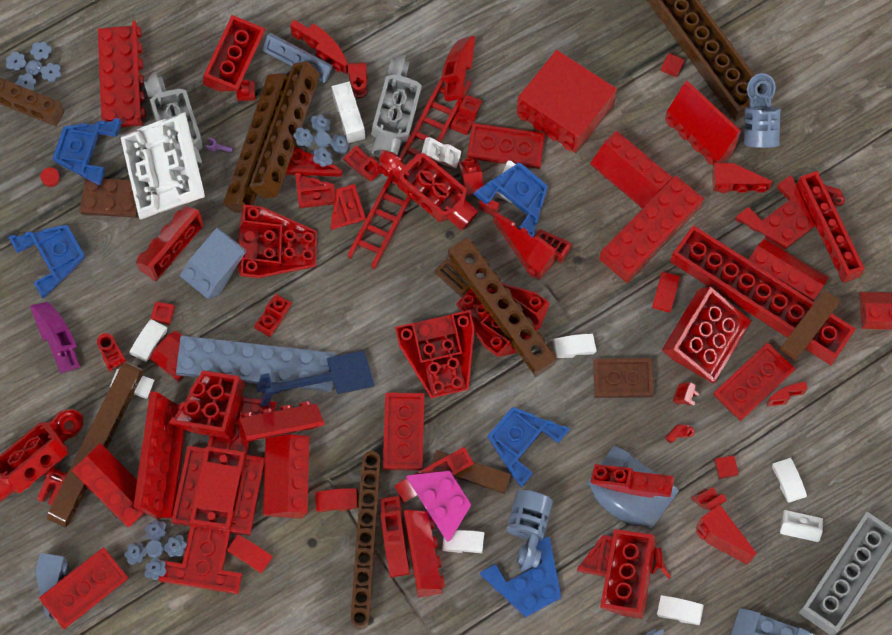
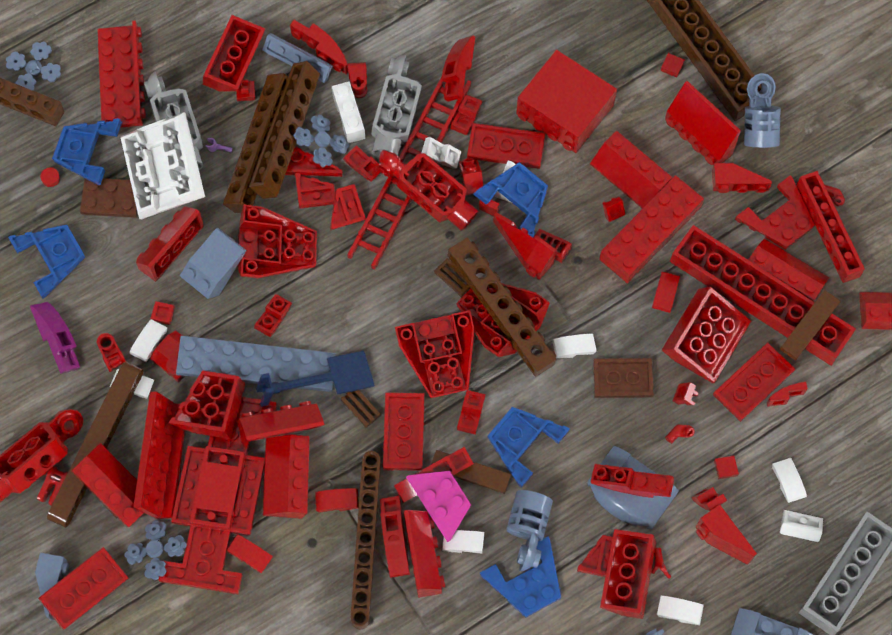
(344, 399): none -> reddish brown tile
(471, 412): none -> red slope
(614, 209): none -> red tile

